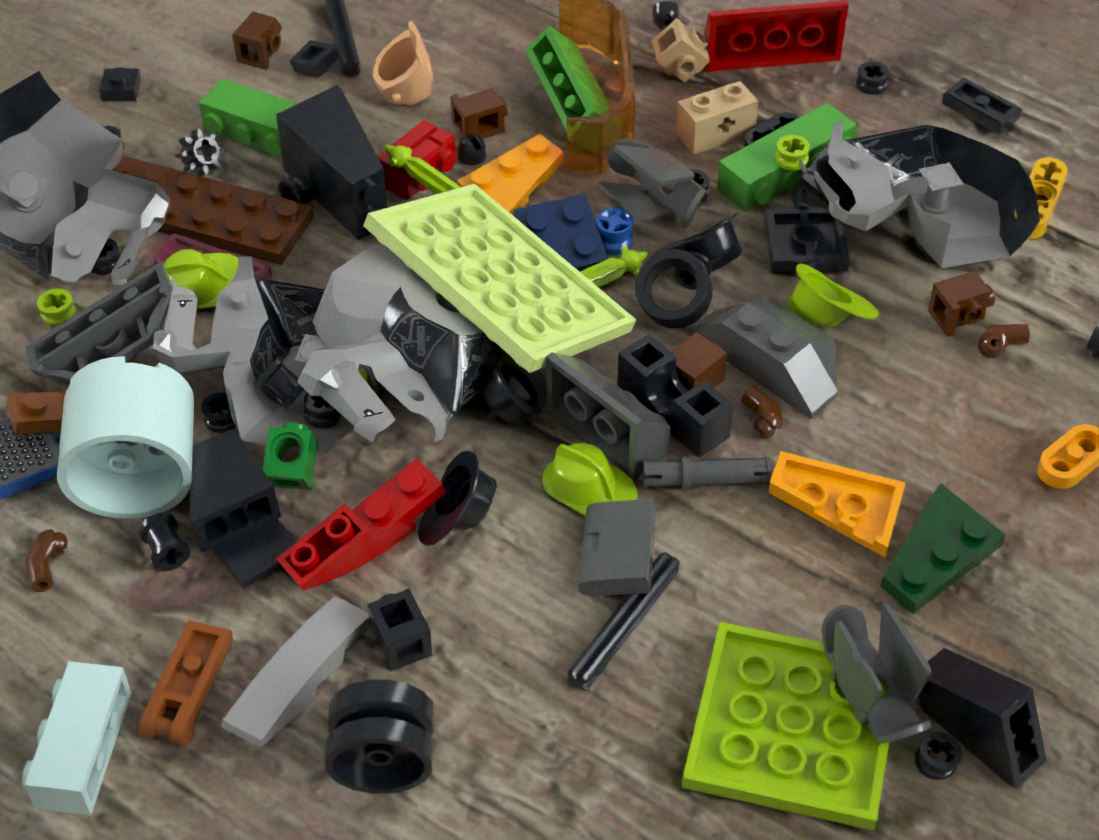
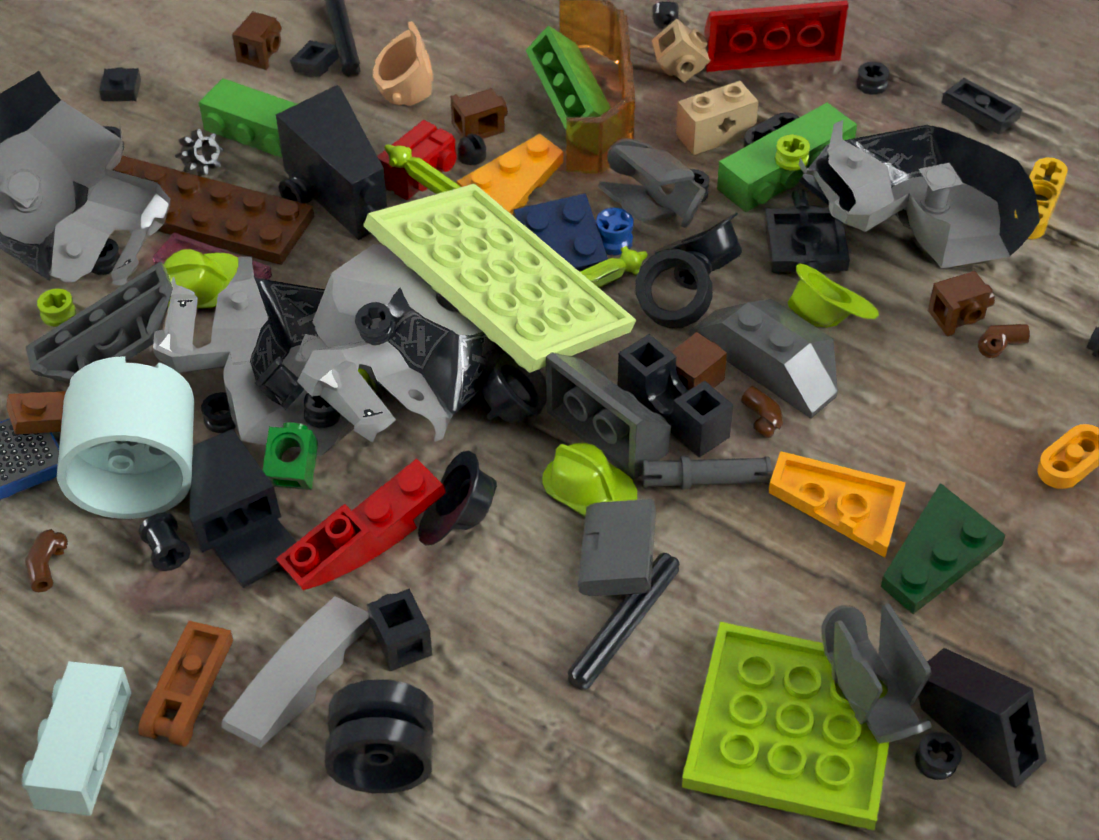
(364, 320): none -> black bush

